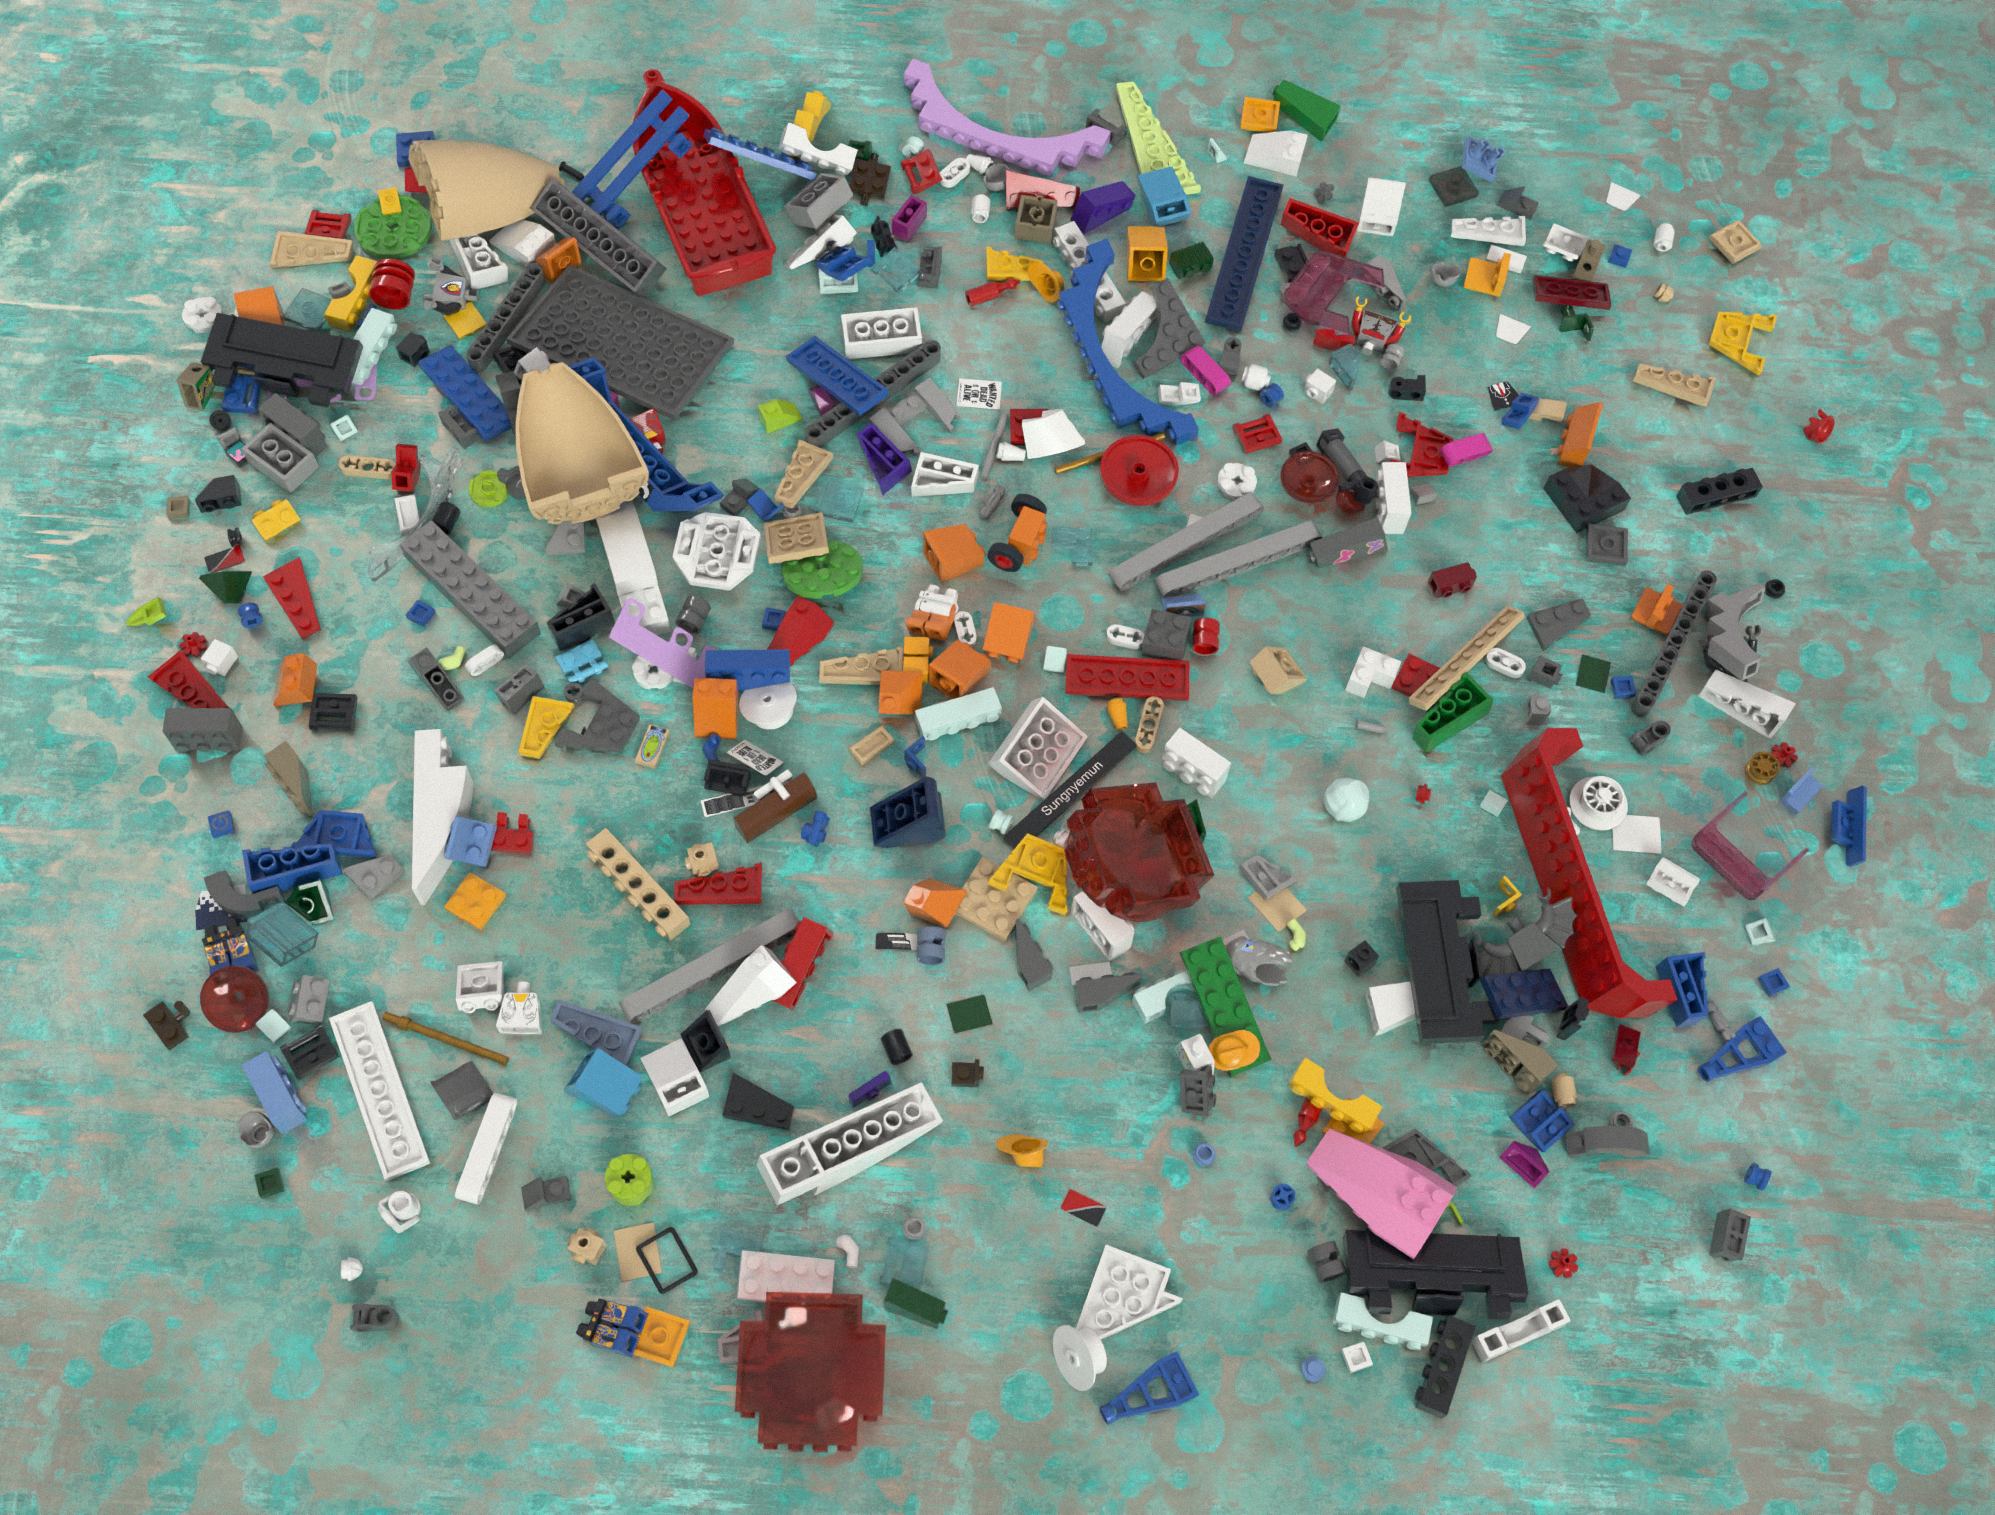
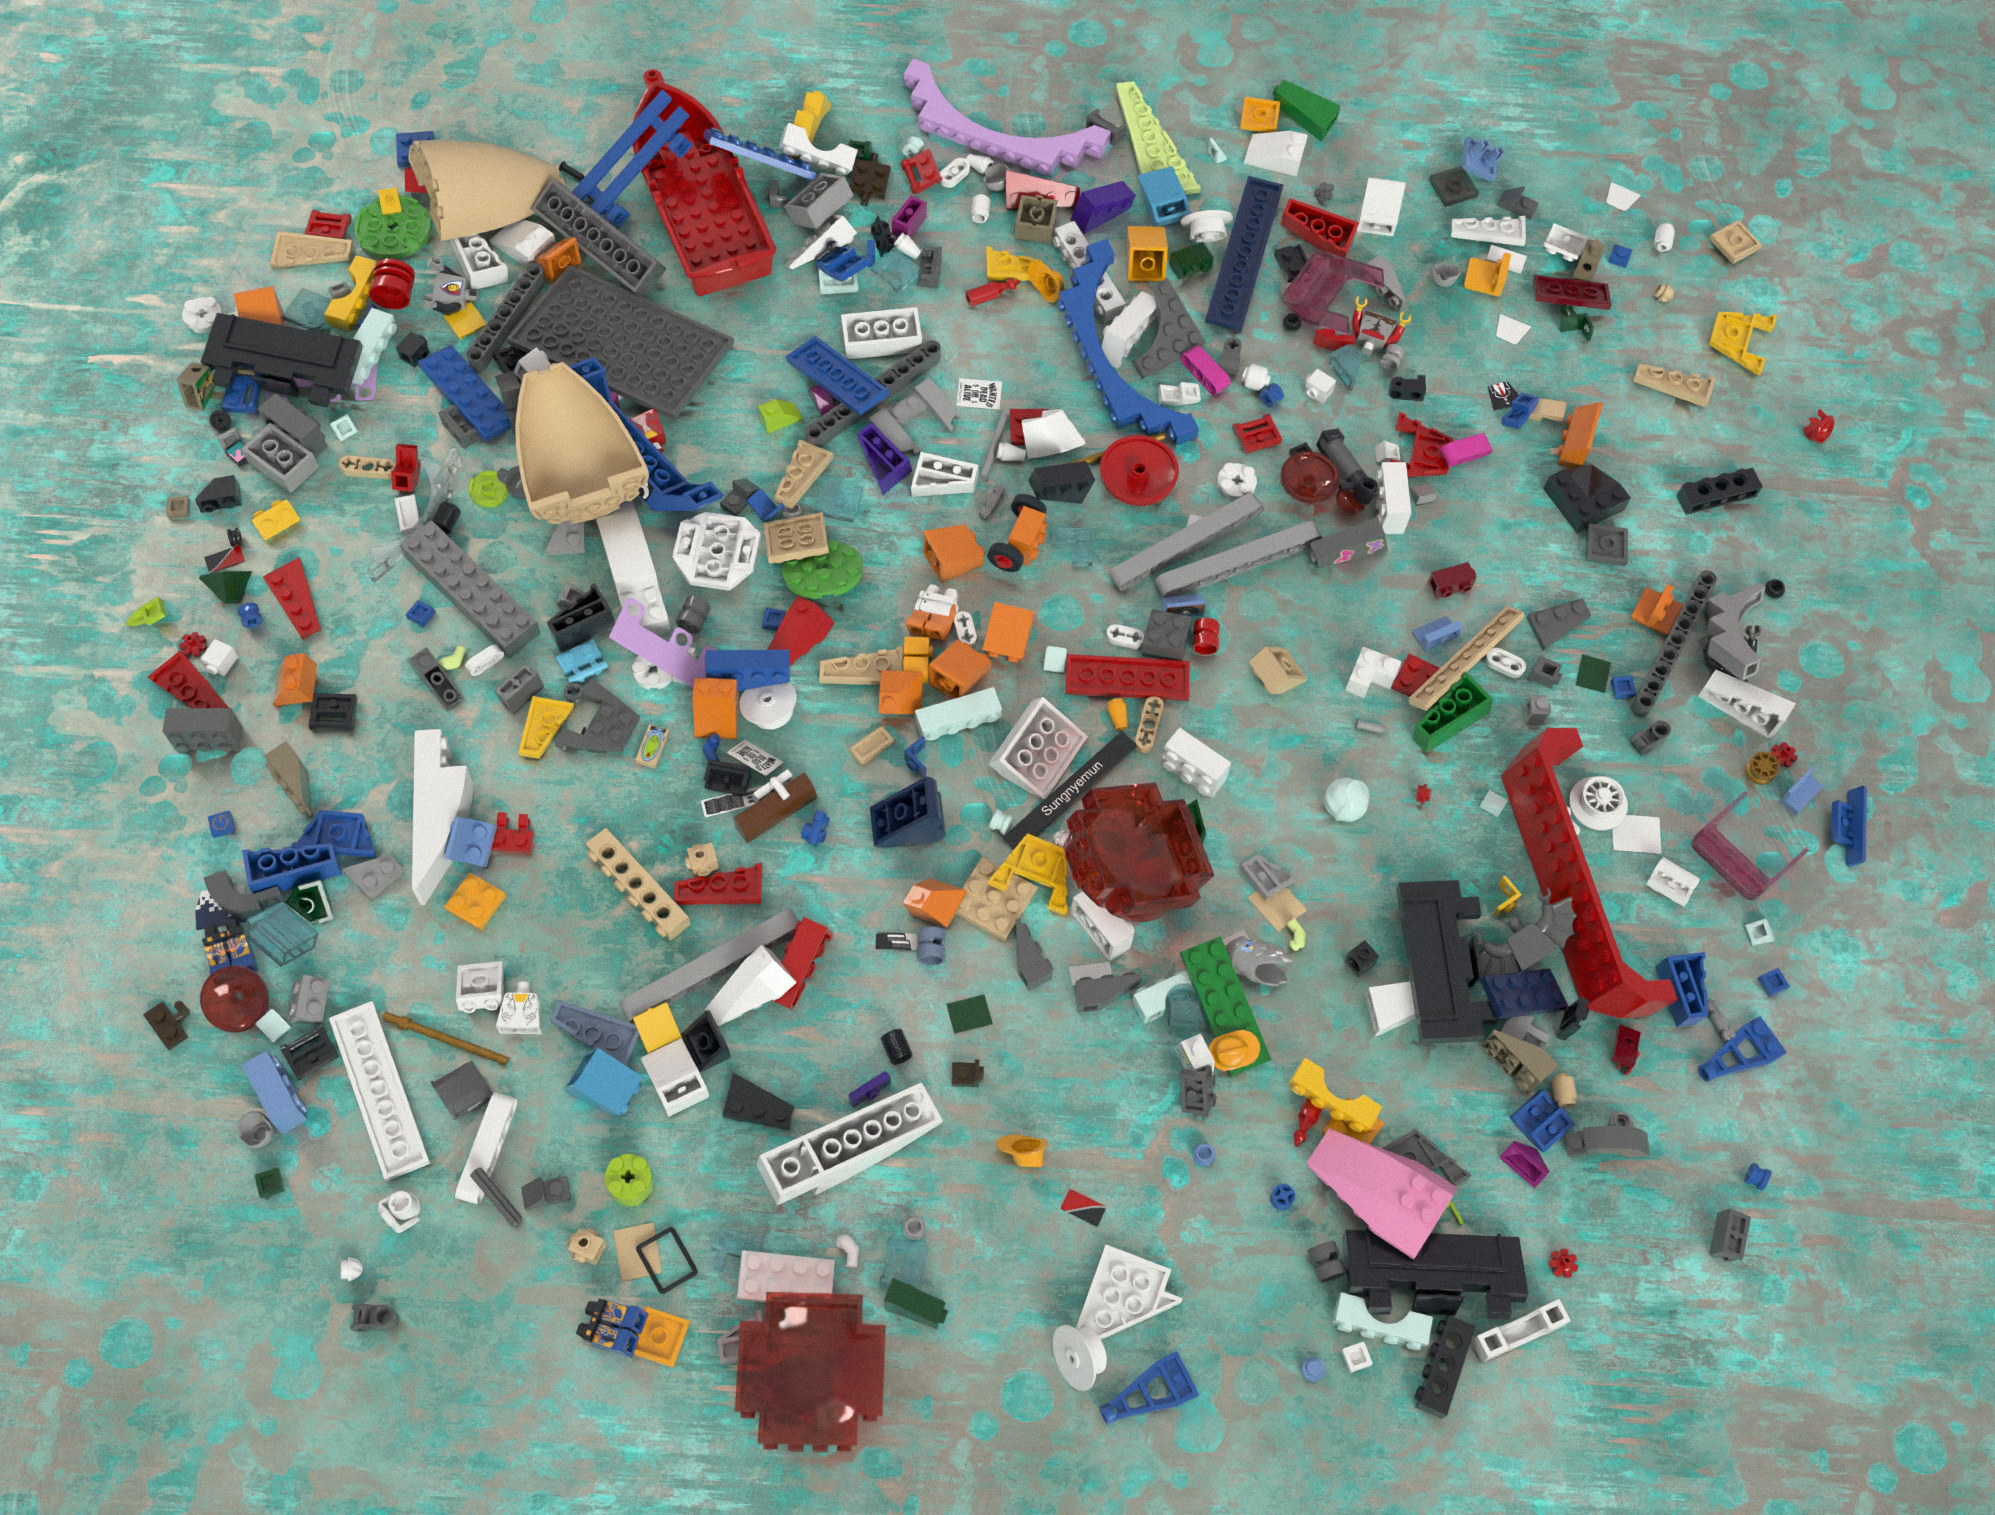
(496, 1196): none -> dark grey axle
(656, 1027): none -> yellow piece
(776, 201): none -> dark grey plate
(907, 246): none -> white cone
(1062, 482): none -> black wedge
(1207, 225): none -> white piece
(1437, 632): none -> medium blue panel

